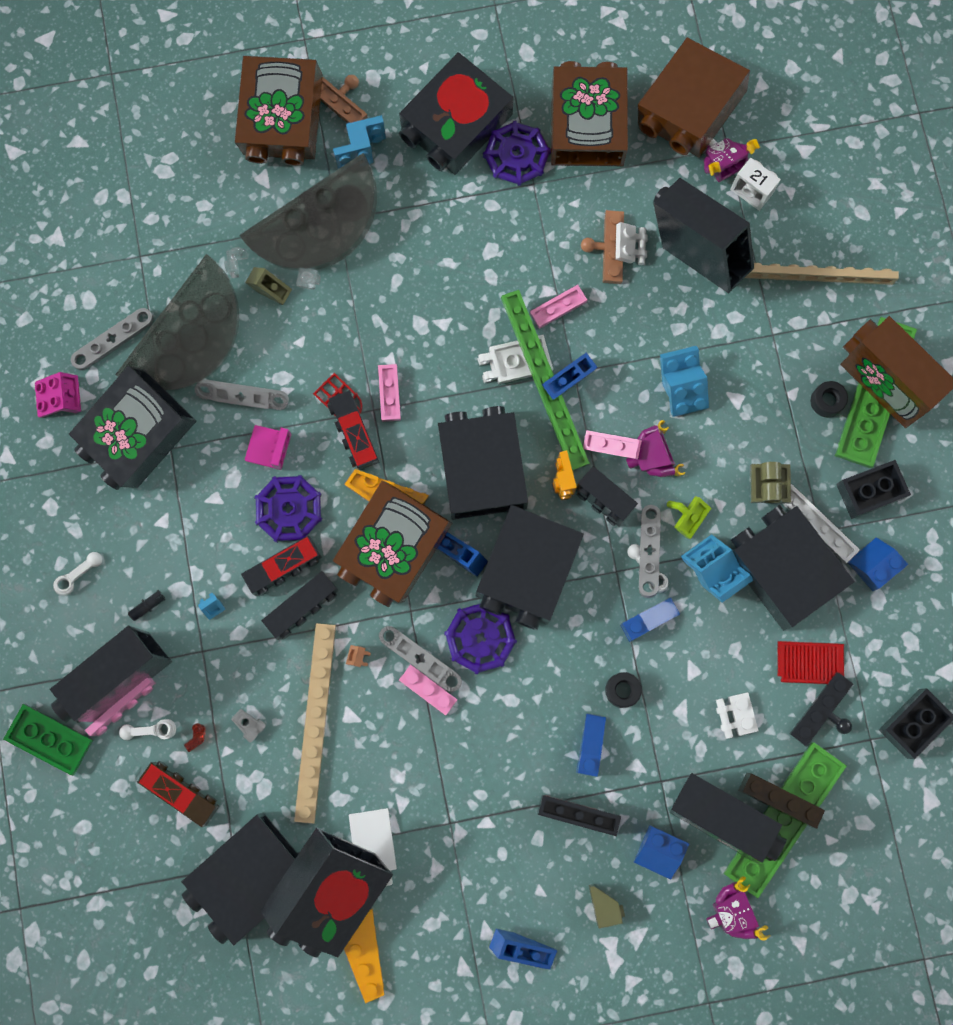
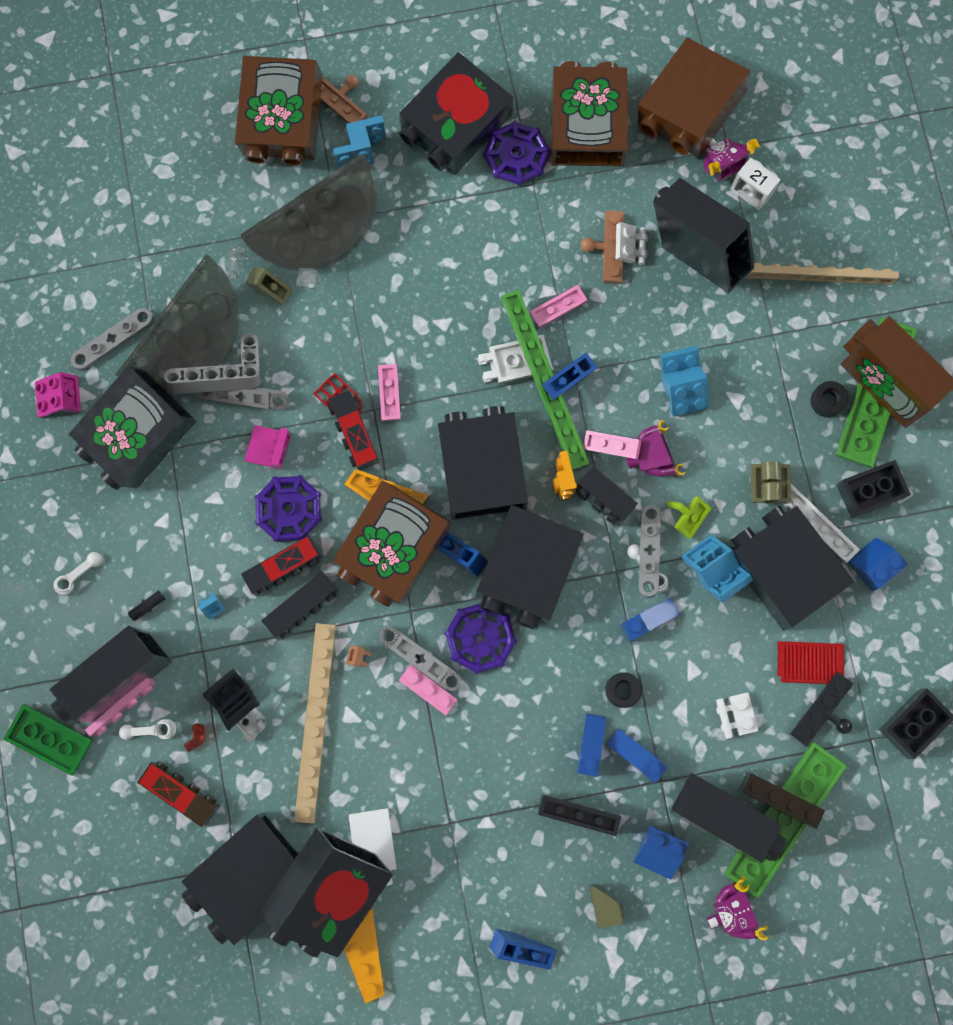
(219, 378): none -> light grey beam
(231, 698): none -> black plate
(637, 756): none -> blue slope

